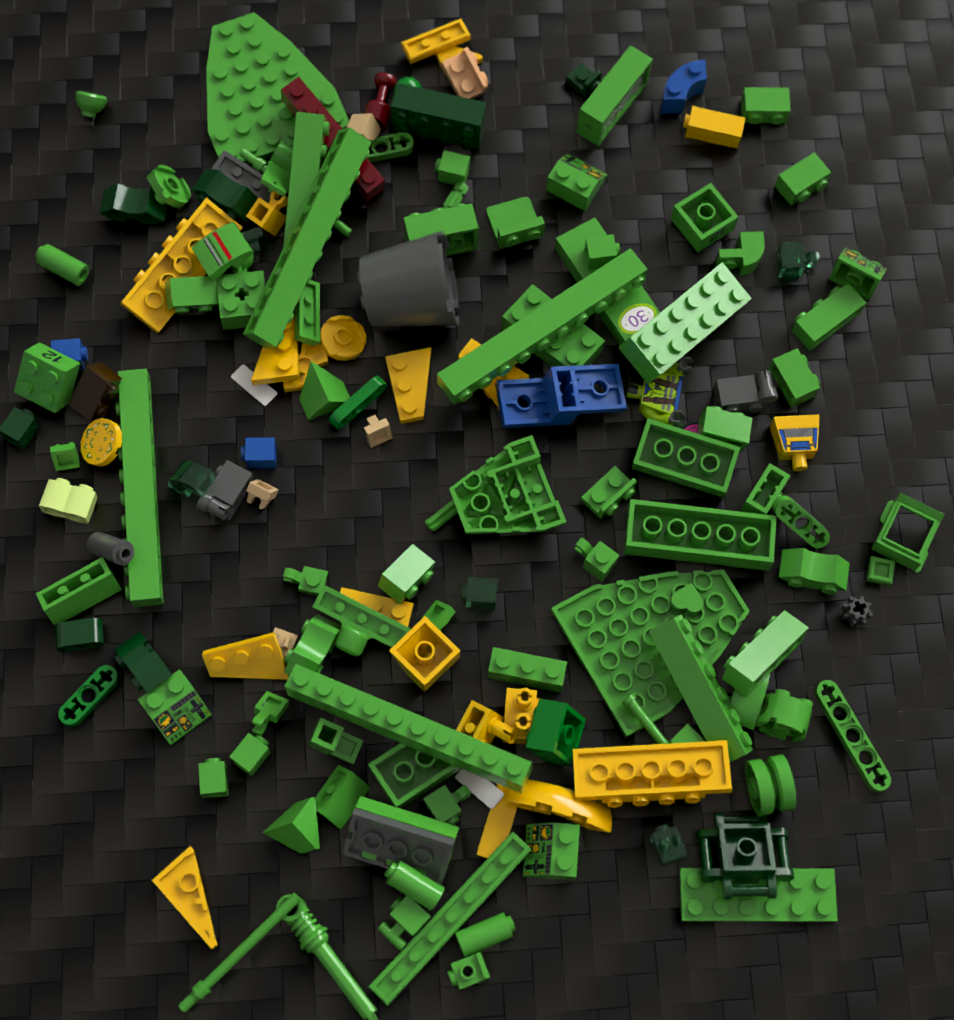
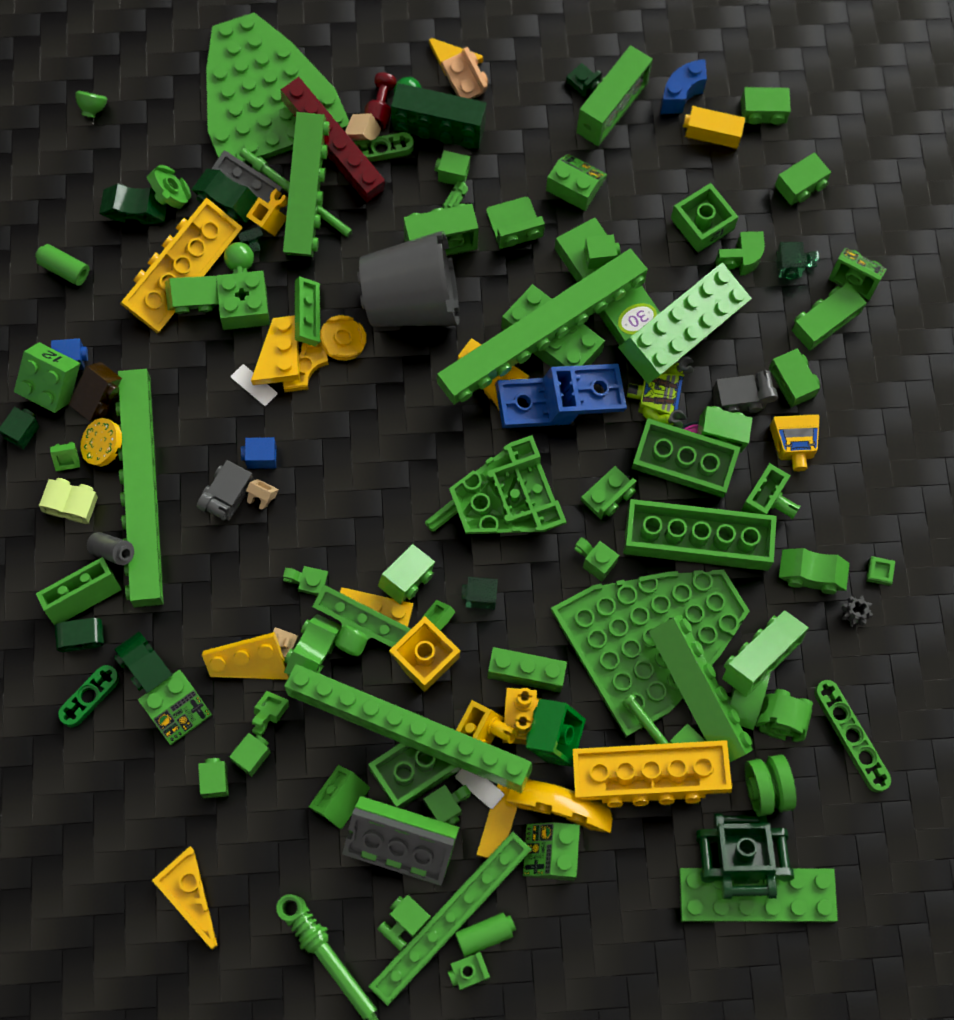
(191, 478): clear green brick -> none
(202, 988): bright green bar -> none
(222, 249): bright green slope -> none
(278, 170): bright green door -> none
(297, 827): bright green slope -> none
(307, 238): bright green brick -> none
(321, 392): bright green slope -> none
(333, 741): bright green brick -> none
(357, 402): green beam -> none
(377, 431): tan tile -> none
(409, 382): yellow wing -> none
(414, 884): bright green brick -> none
(435, 41): yellow tile -> none
(667, 844): clear green brick -> none
(687, 599): bright green tile -> none
(798, 511): bright green beam -> none
(897, 552): bright green piece -> none

